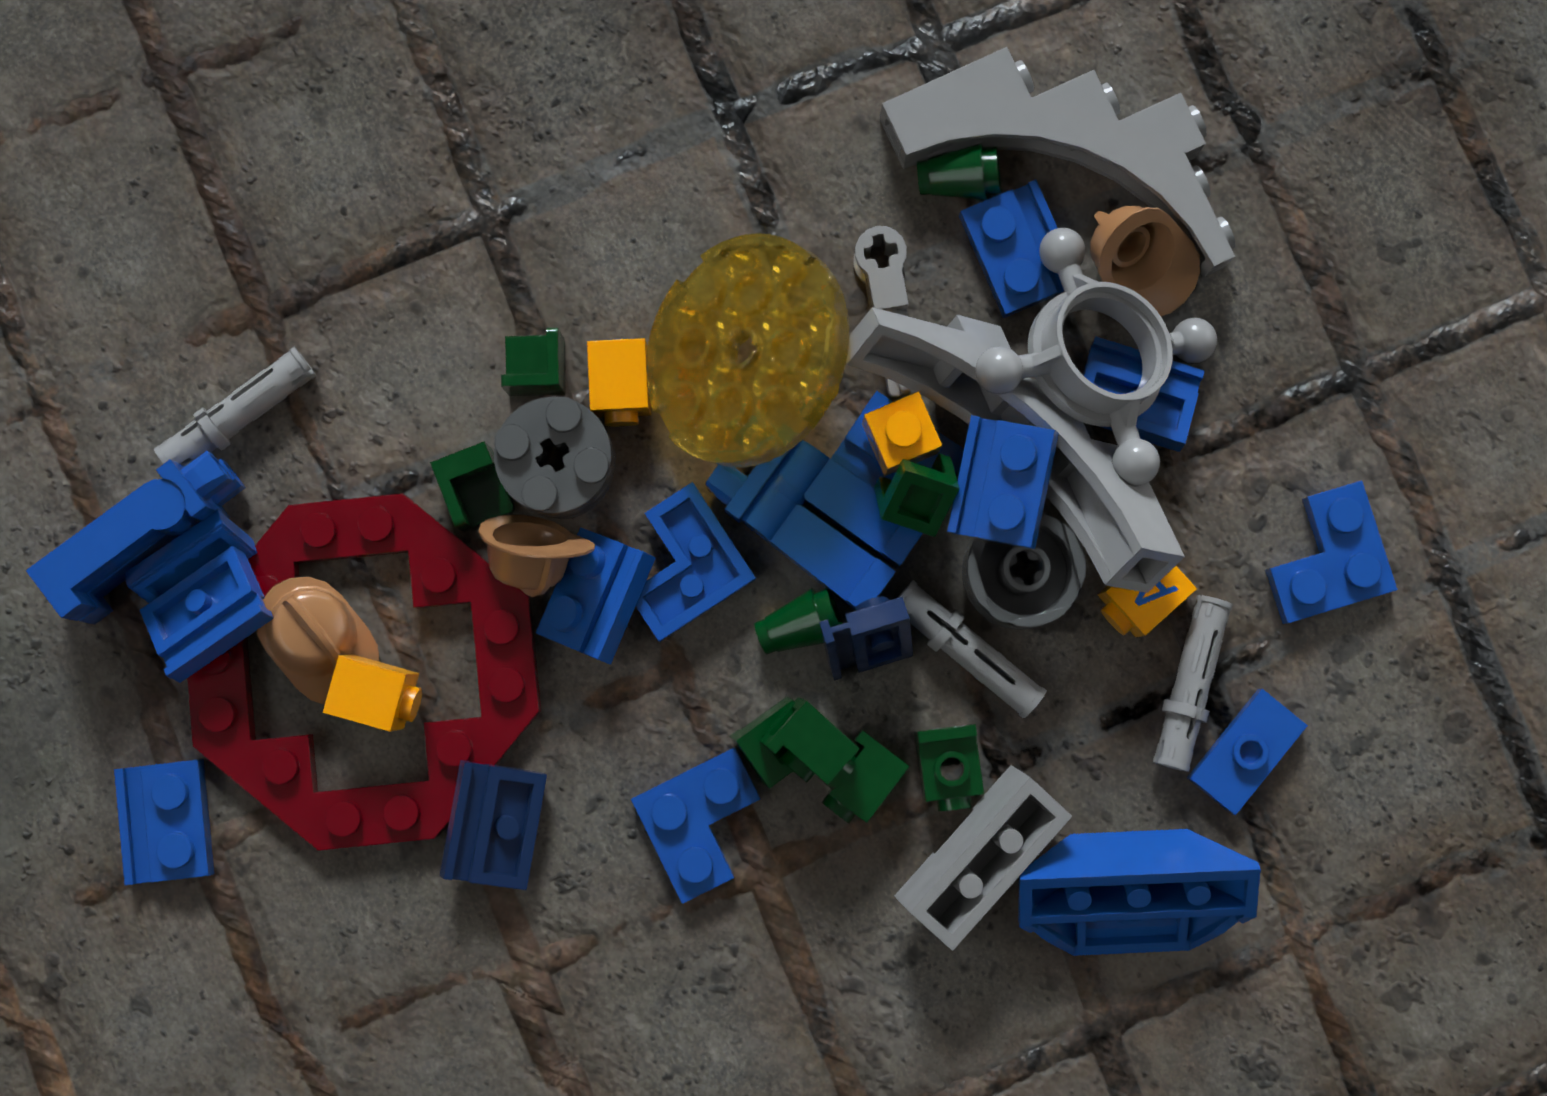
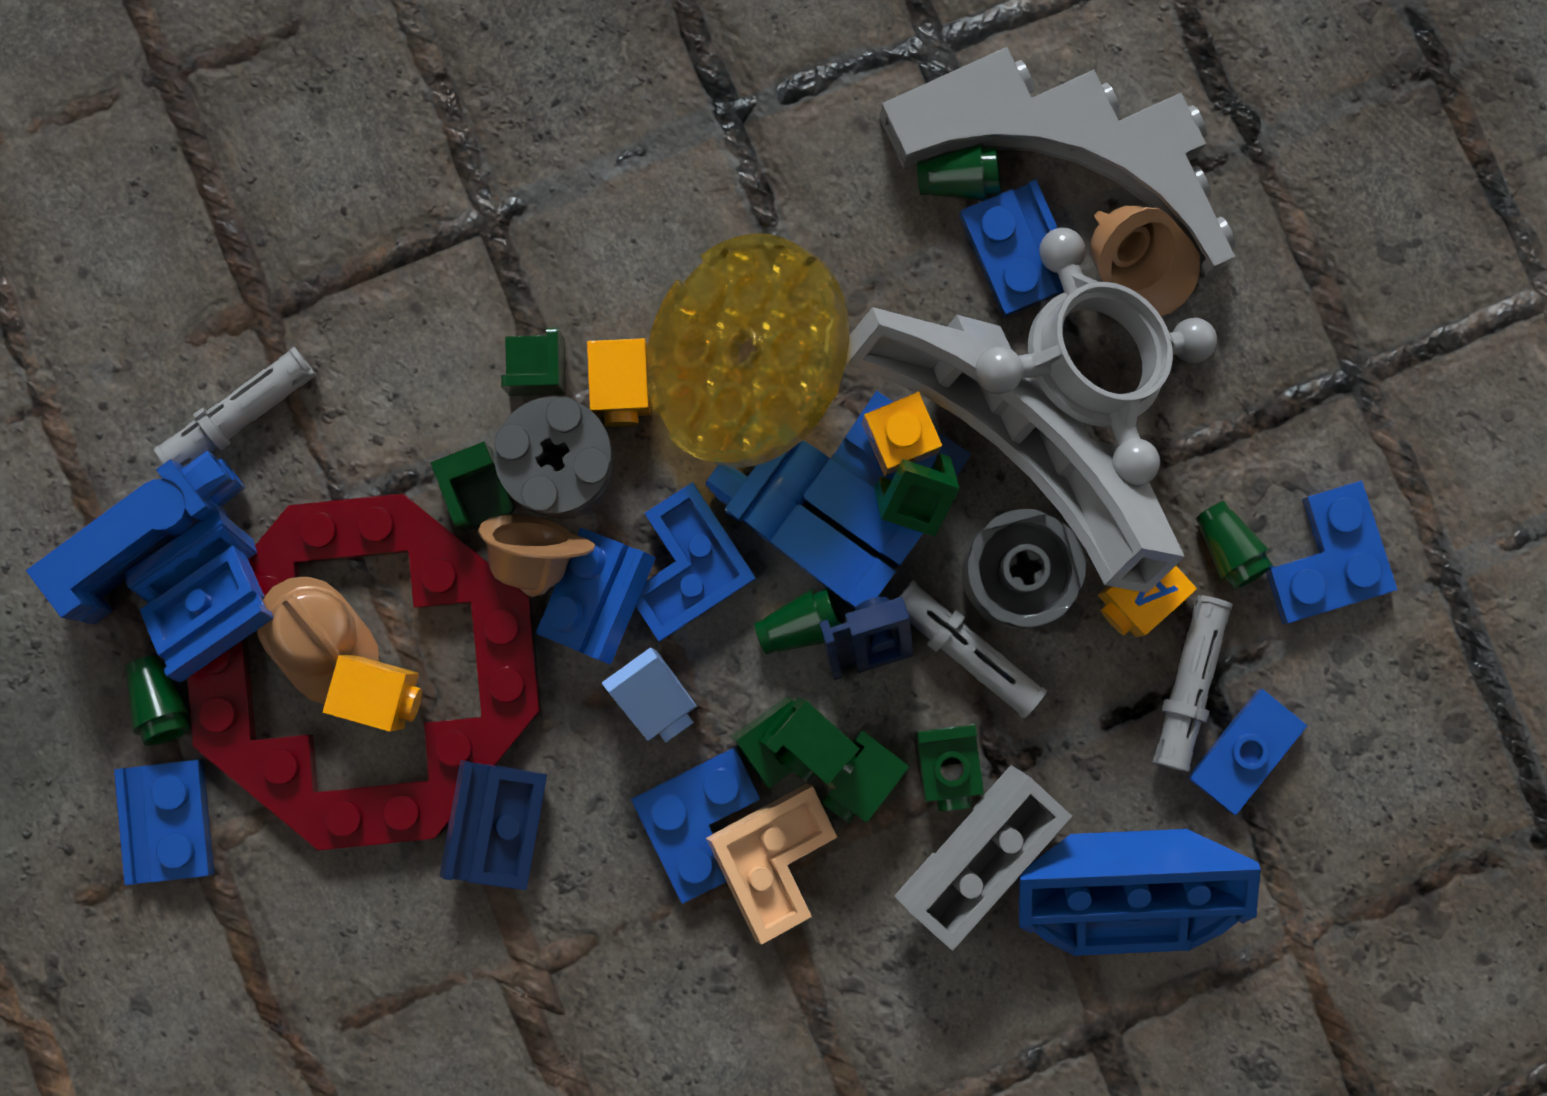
(155, 703): none -> dark green cone
(651, 696): none -> light blue slope
(756, 857): none -> light nougat plate
(884, 285): light grey connector -> none
(1003, 482): blue plate -> none
(1120, 372): blue plate -> none
(1233, 546): none -> dark green cone

